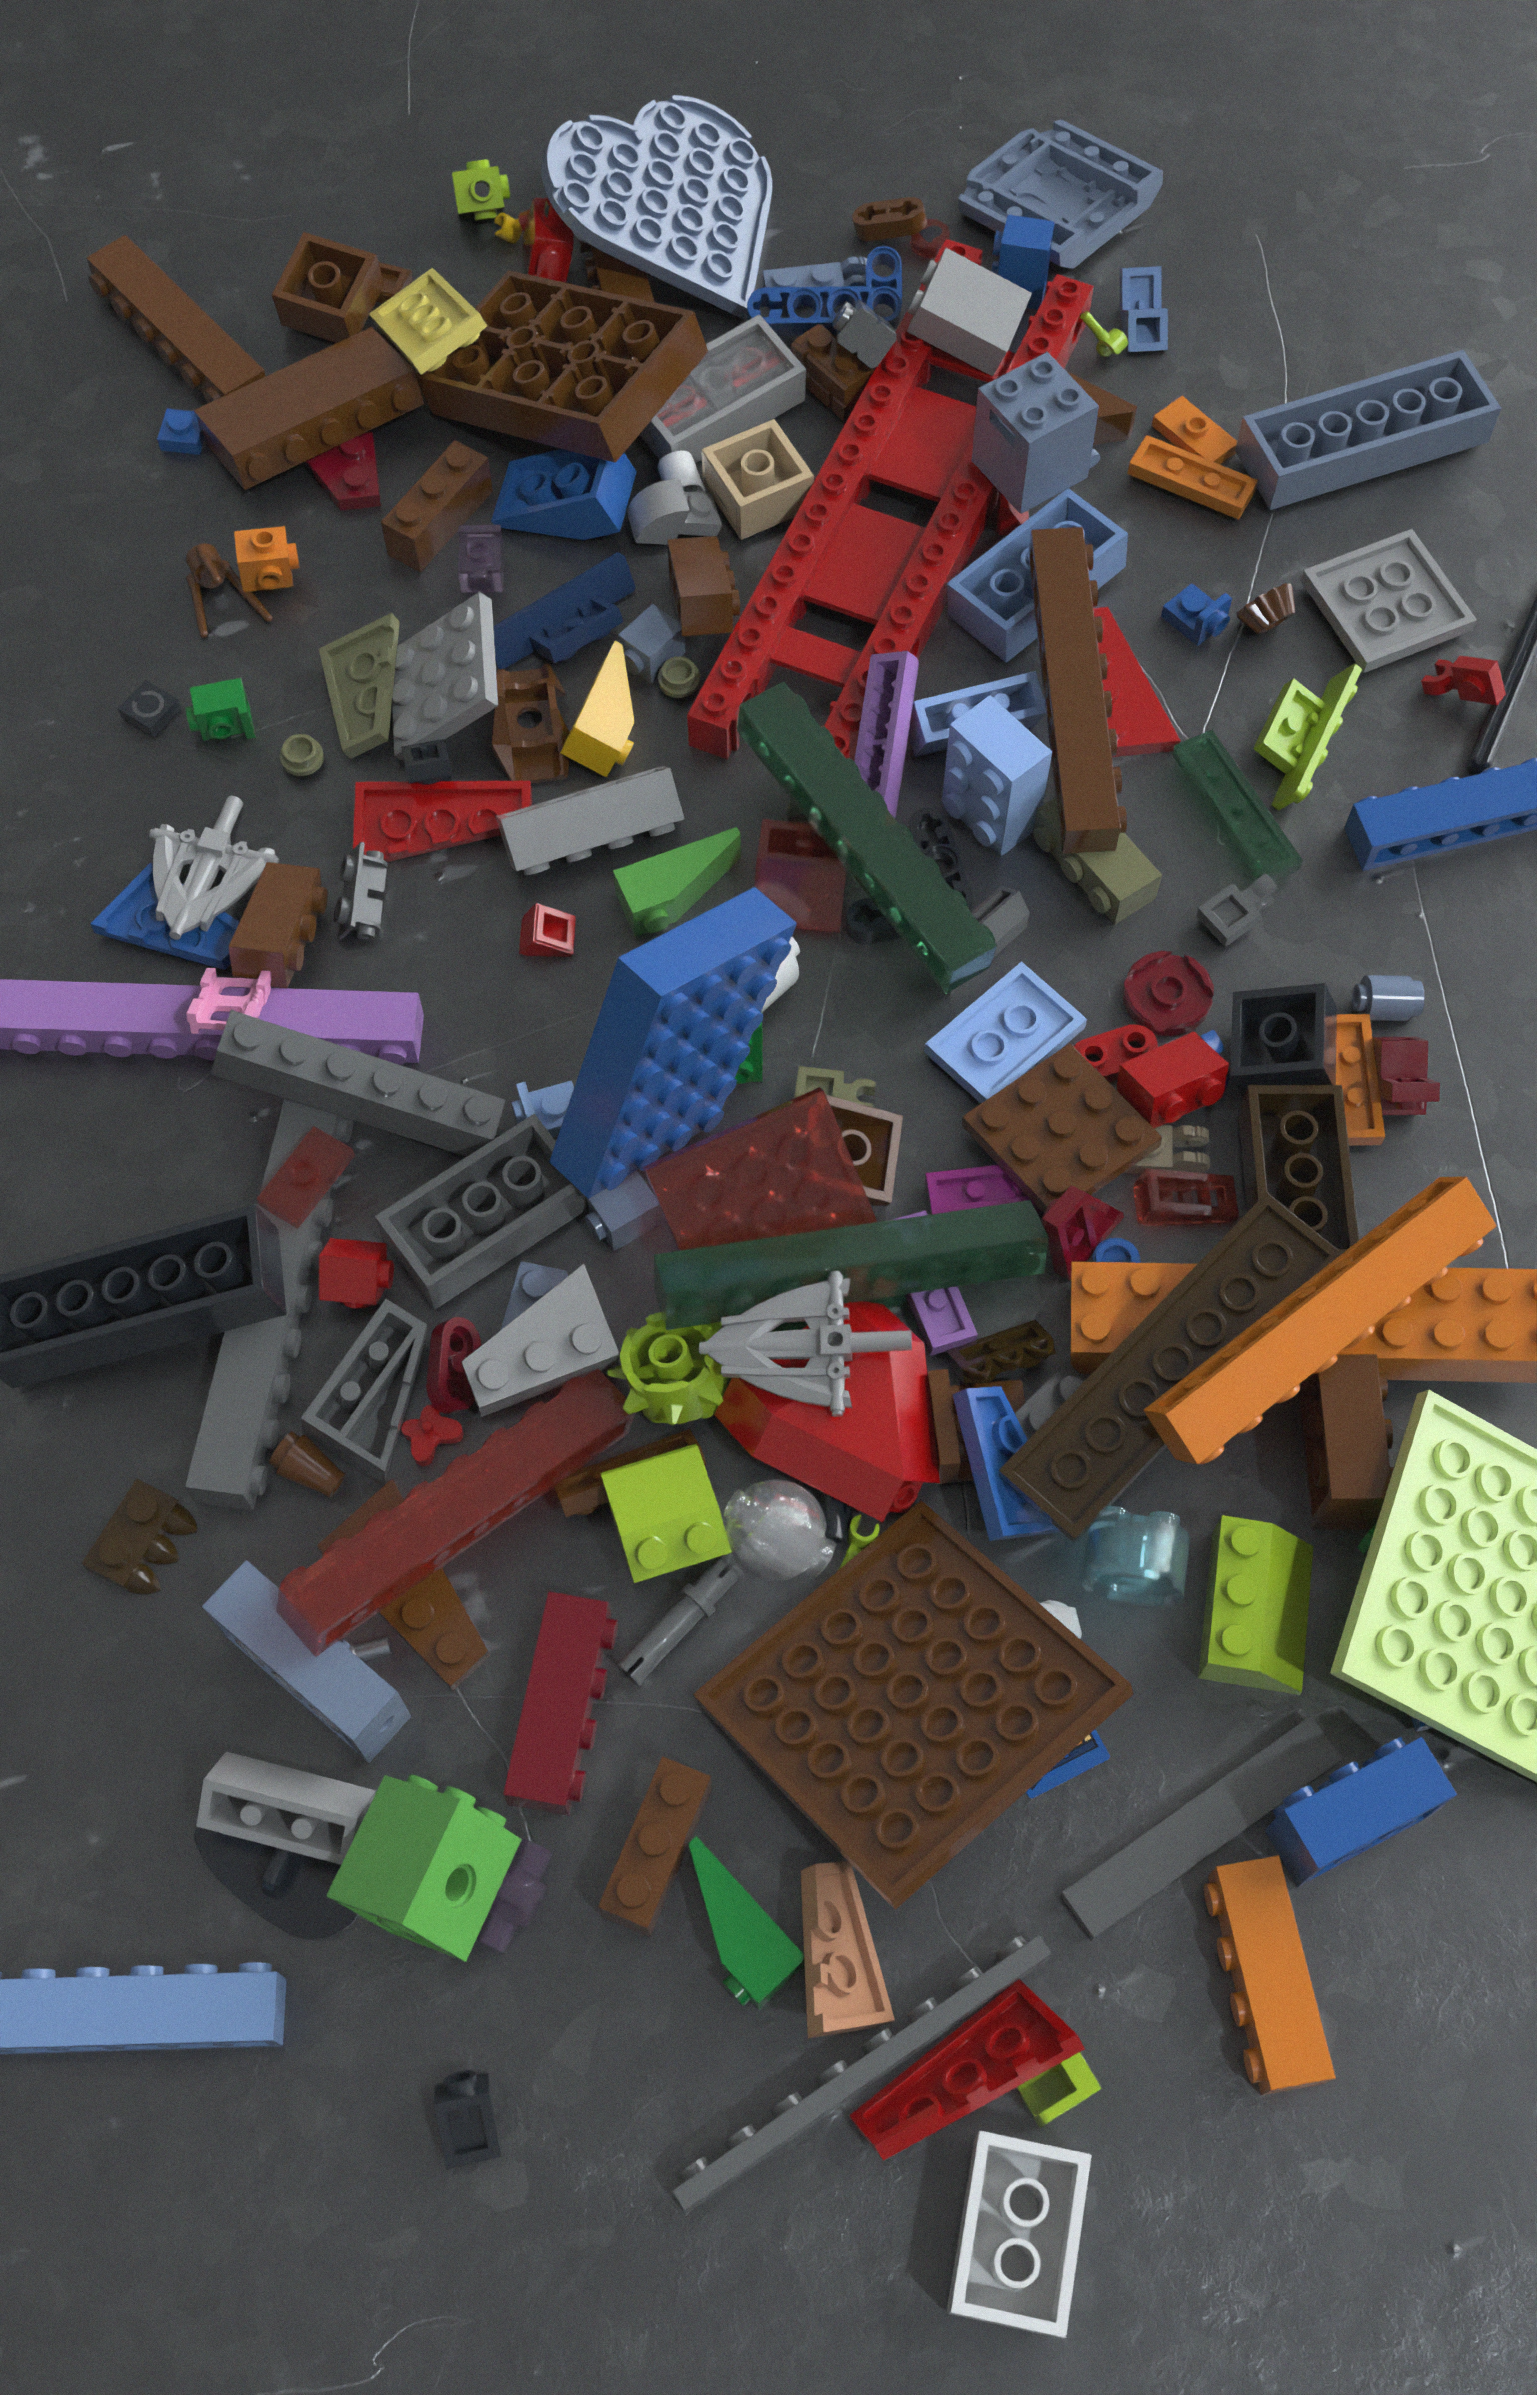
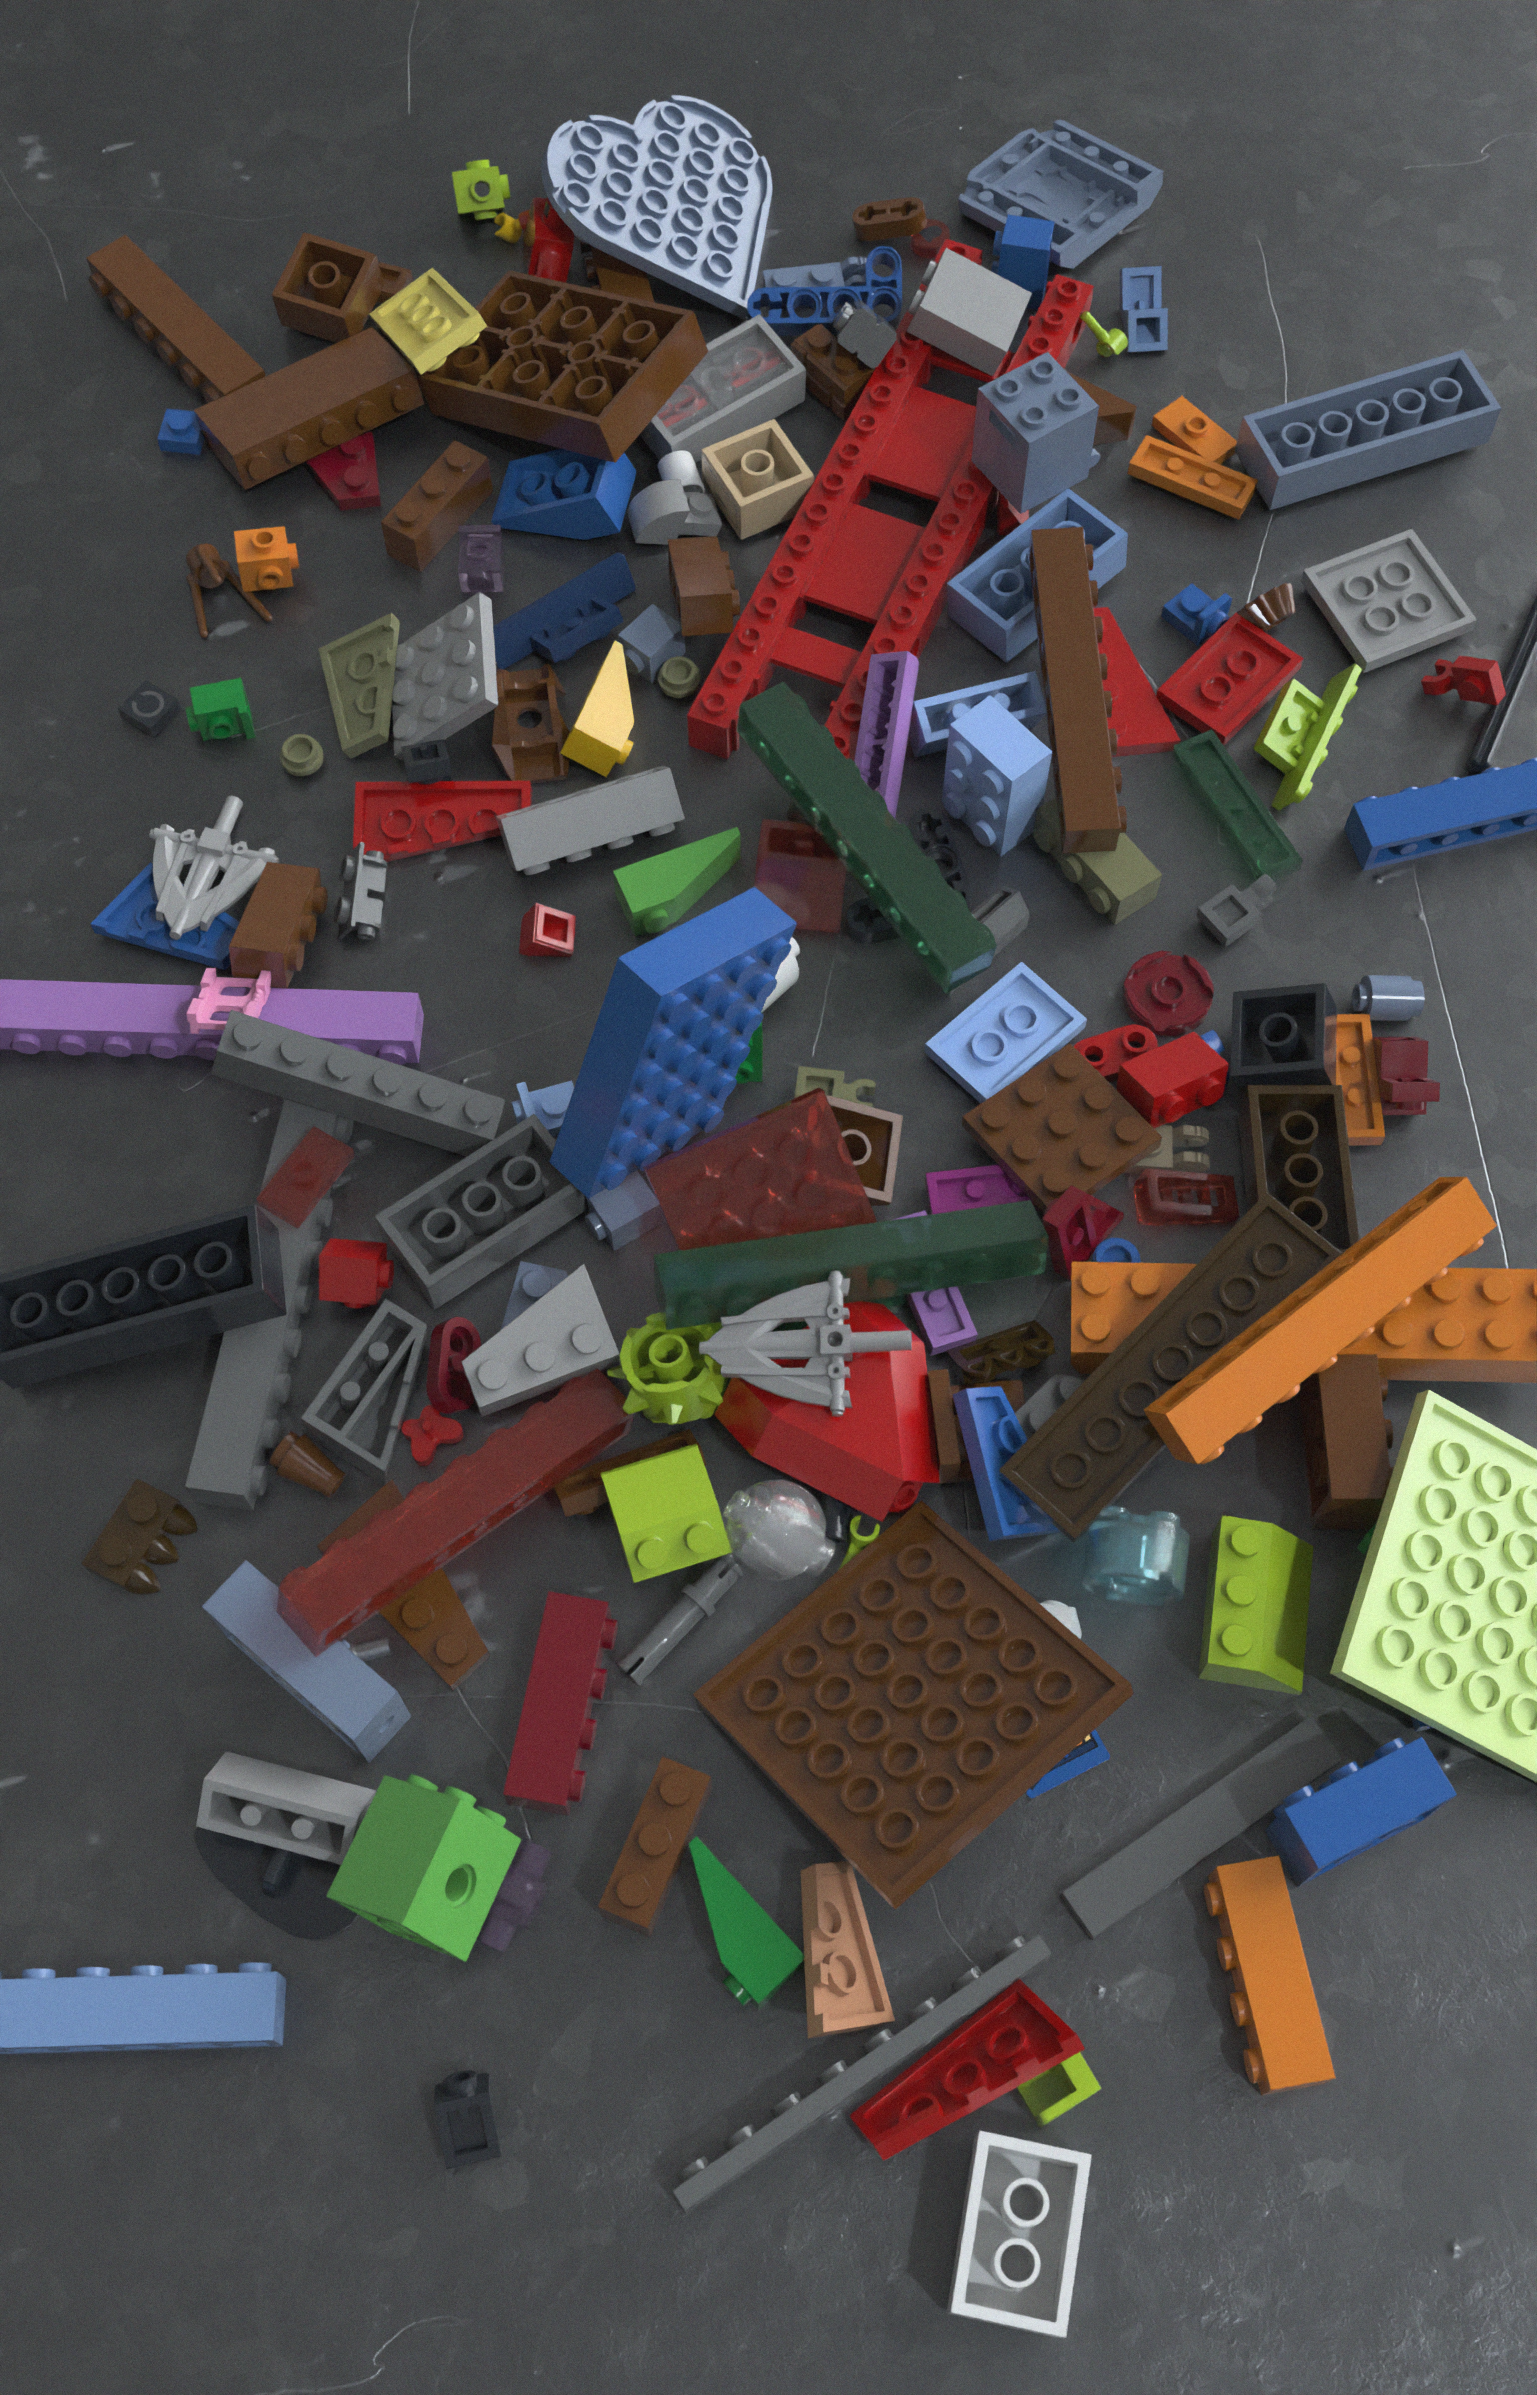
(1229, 678): none -> red plate

